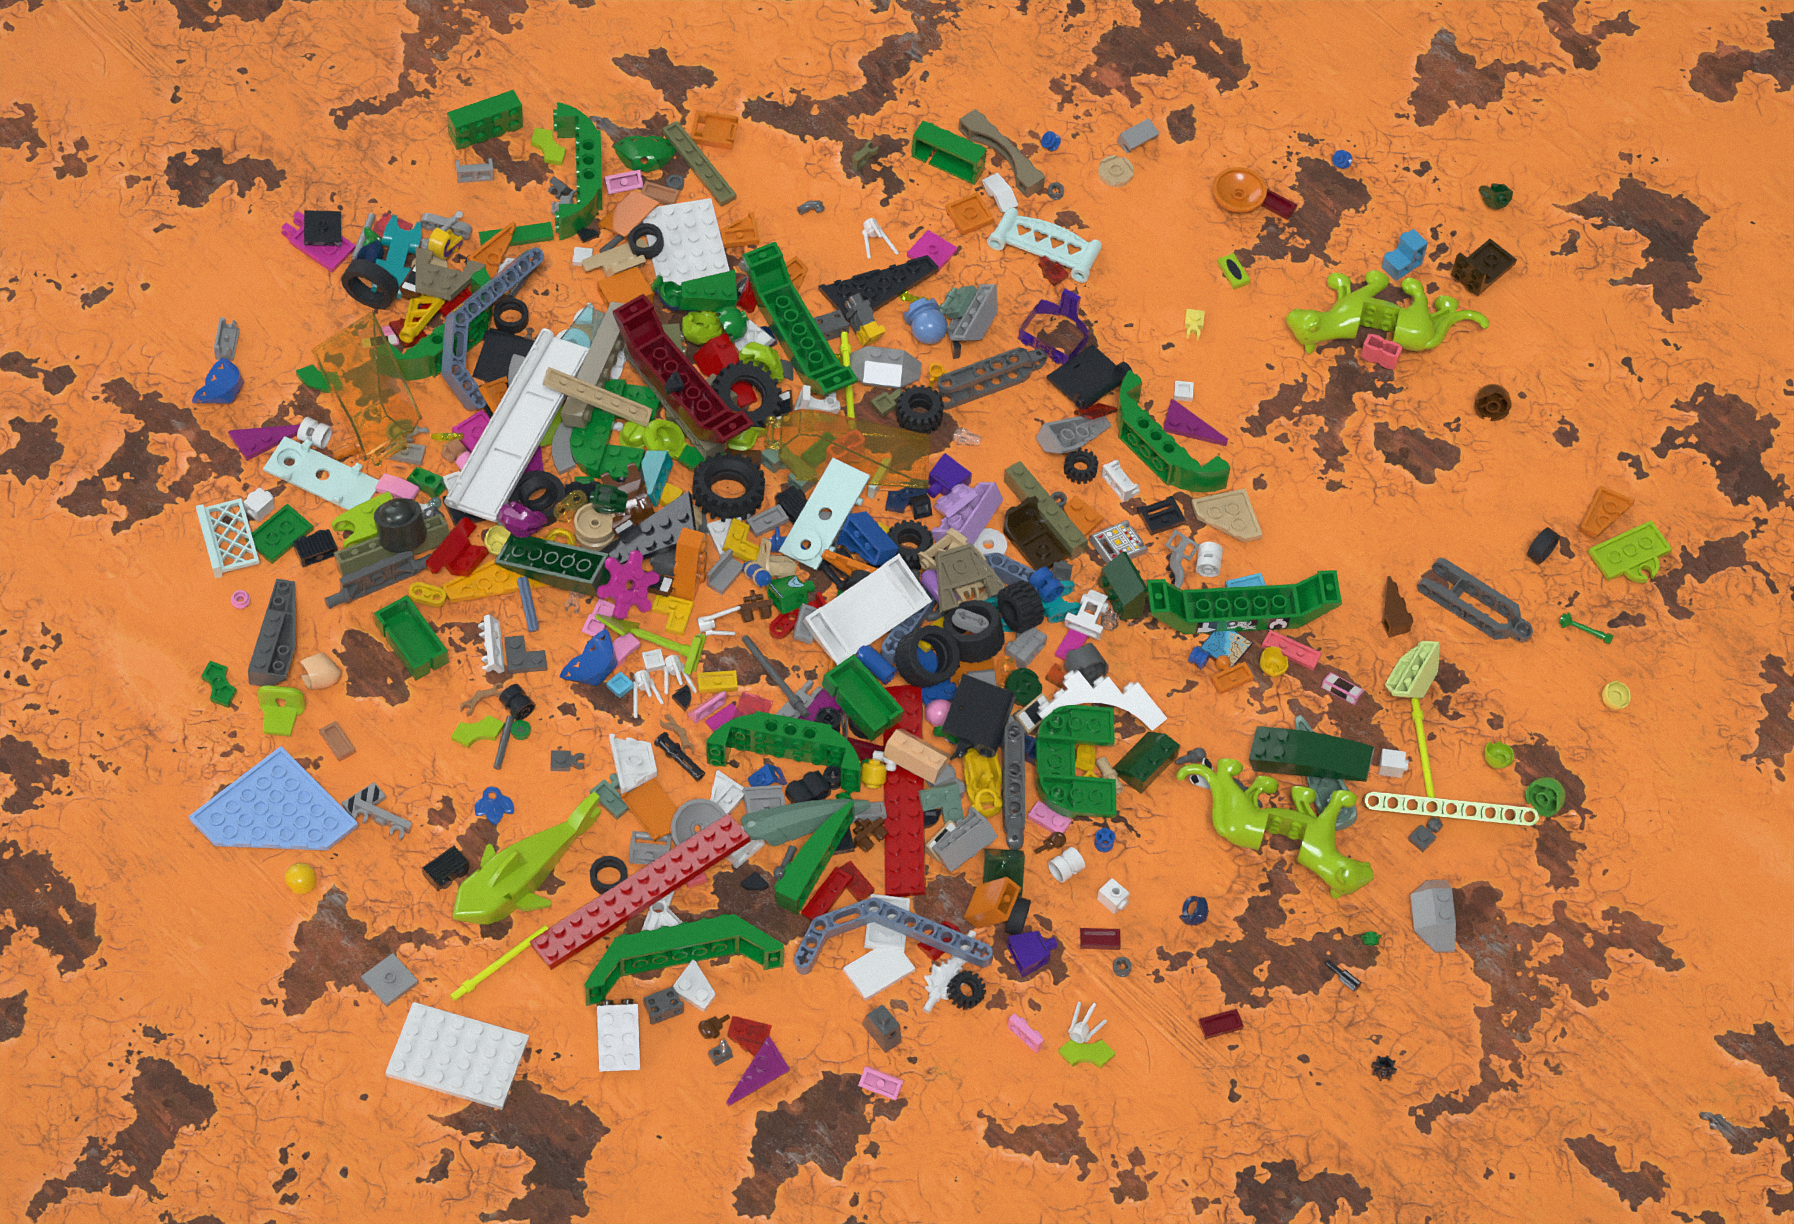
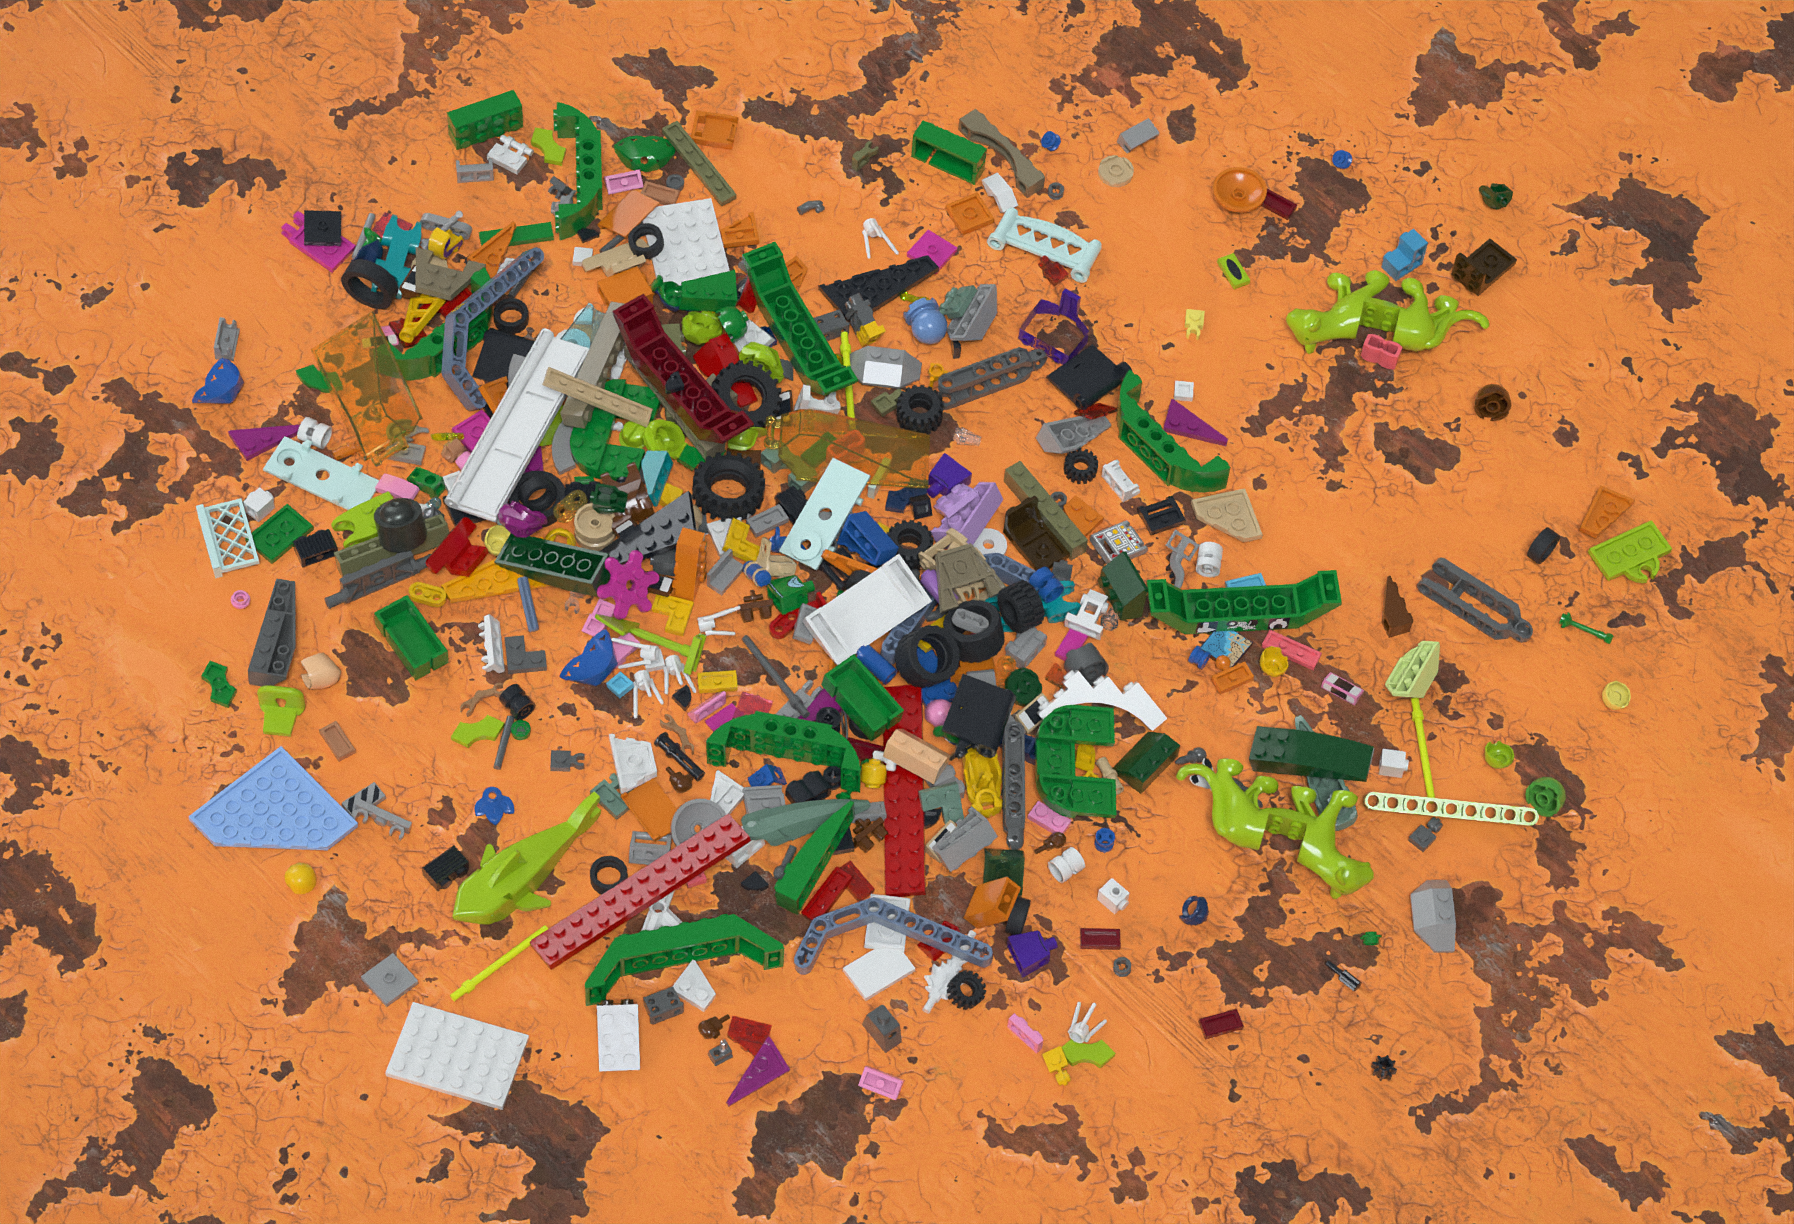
(507, 158): none -> white plate
(648, 652): none -> white plant
(680, 782): none -> reddish brown piece
(1056, 1061): none -> yellow plate

